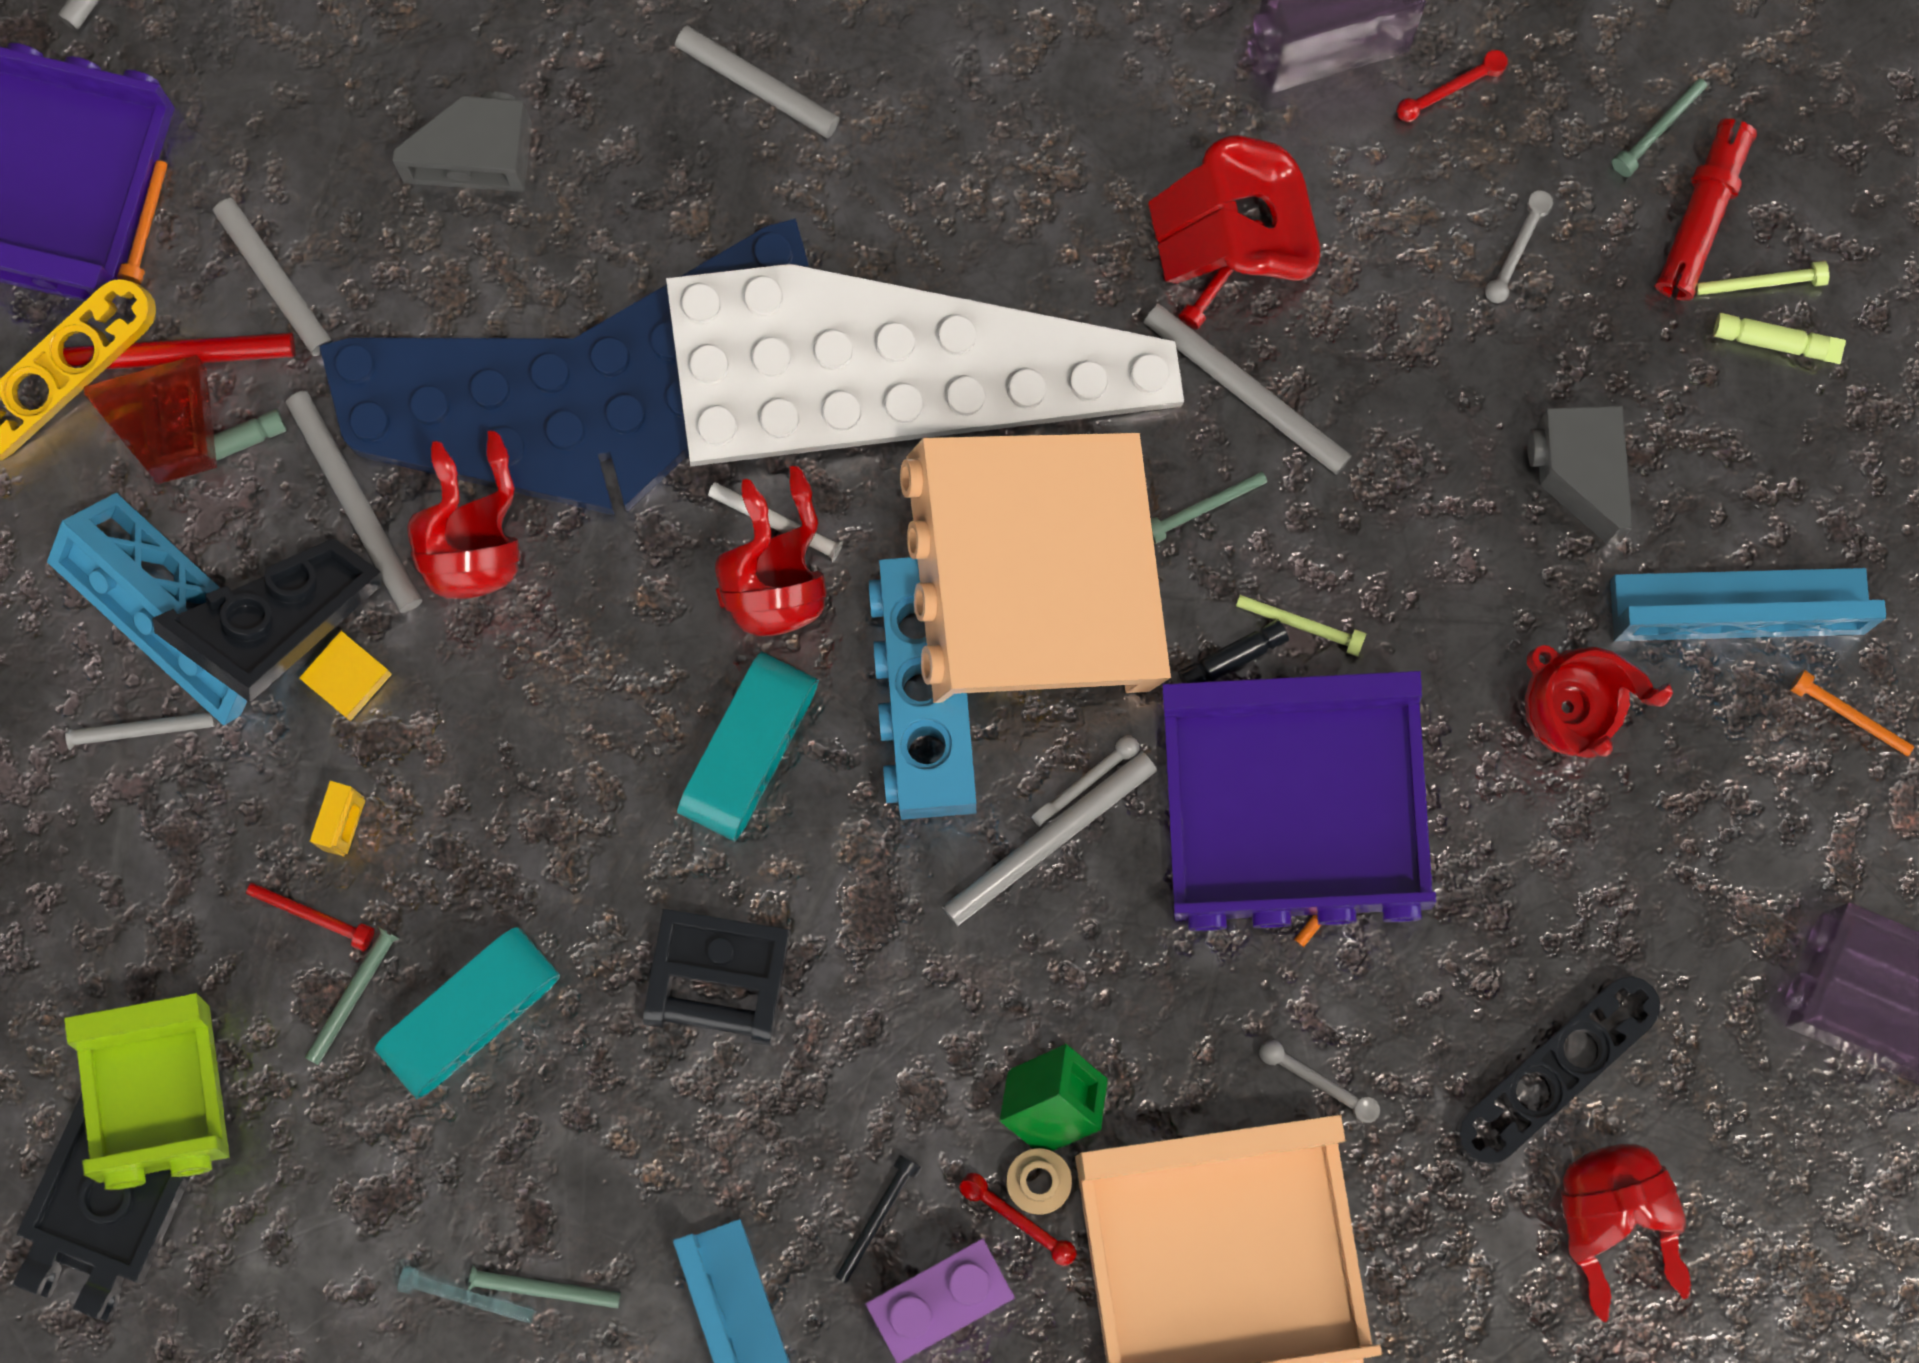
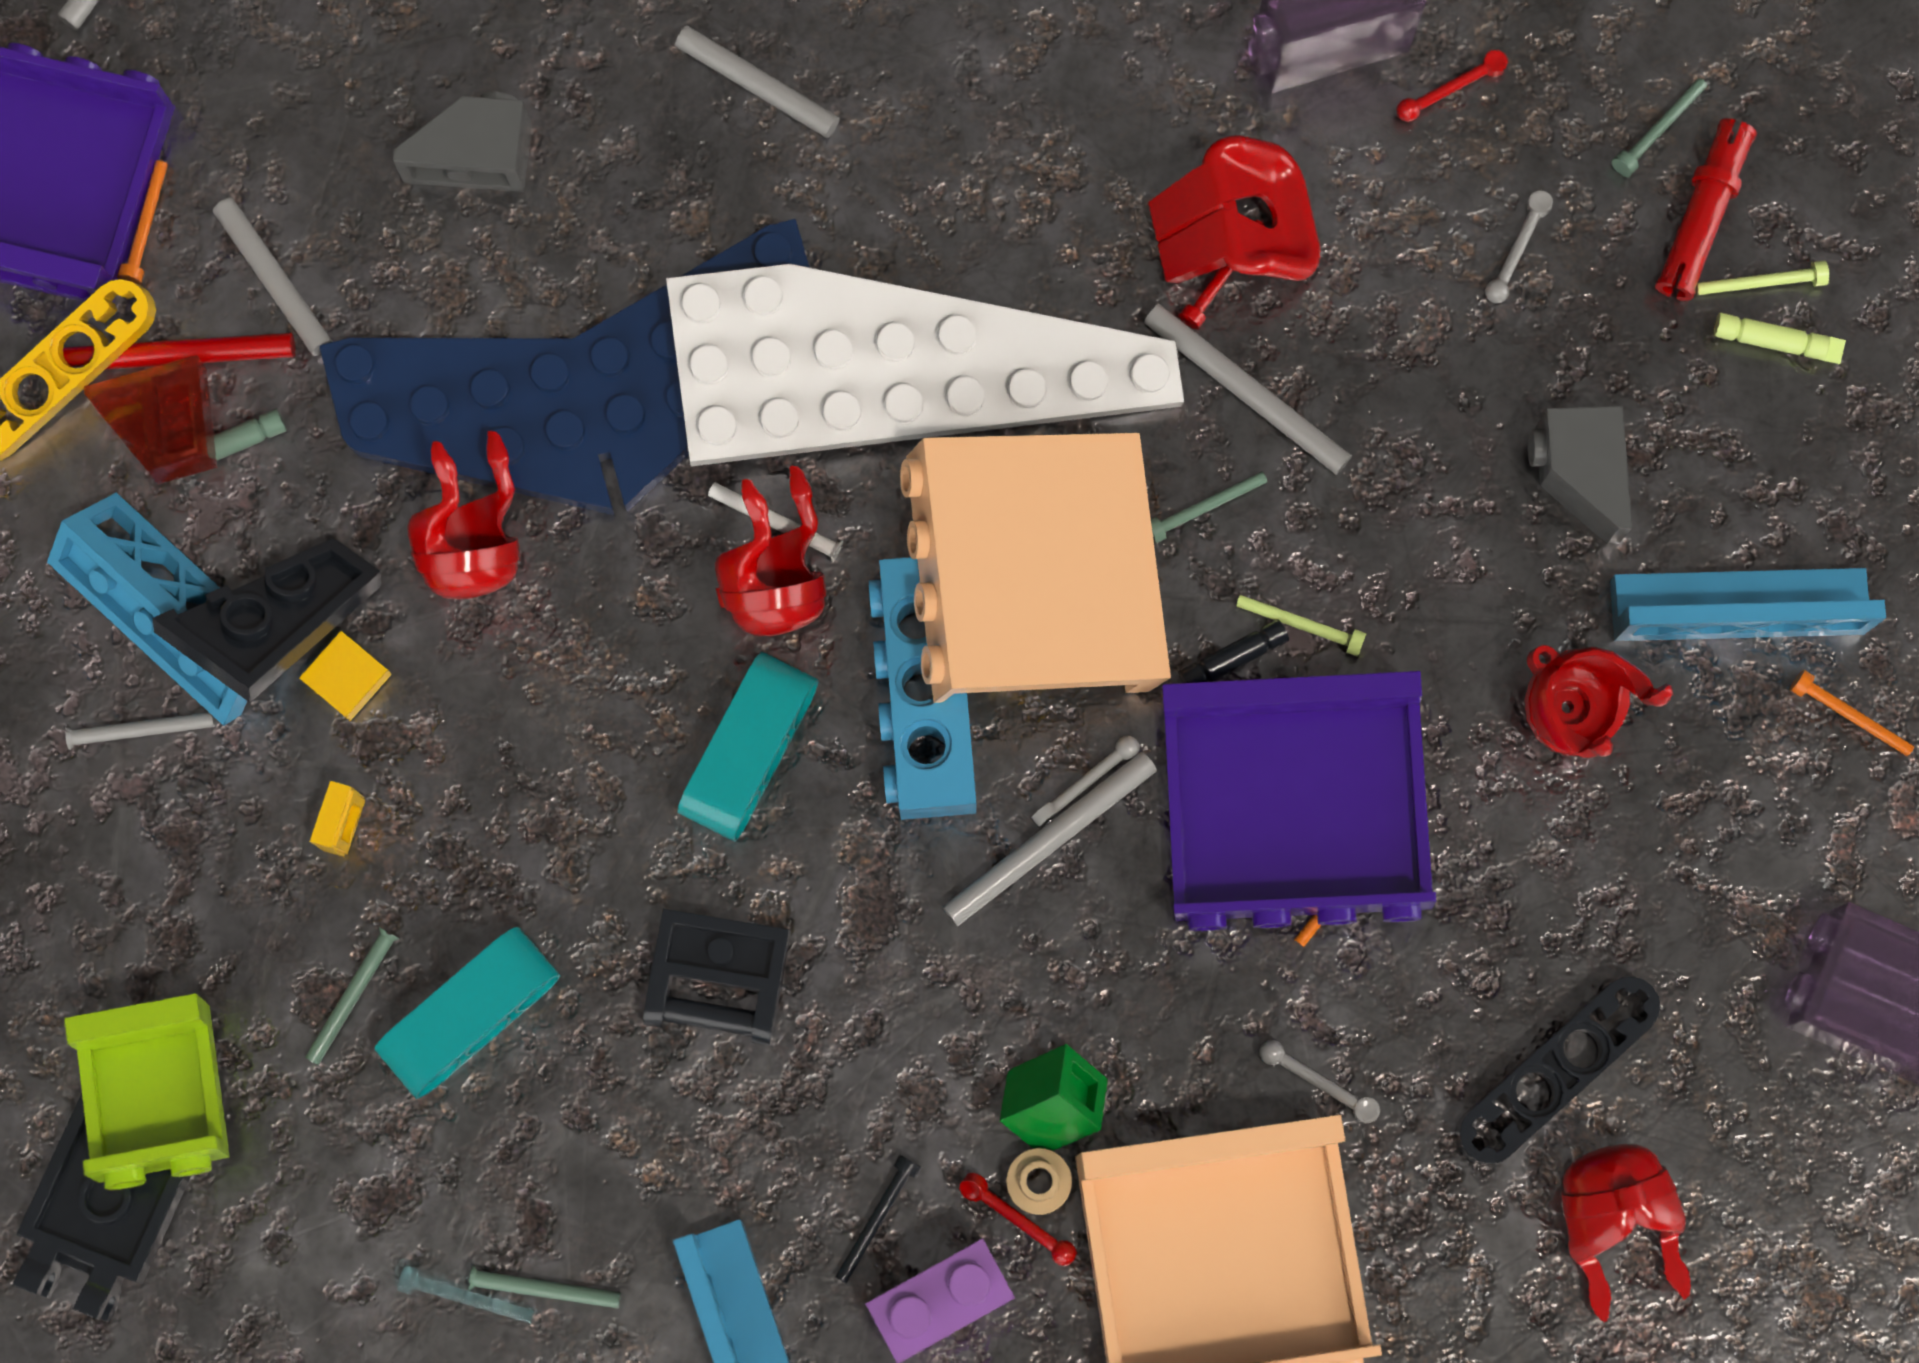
(353, 501): light grey bar -> none
(360, 935): red piece -> none

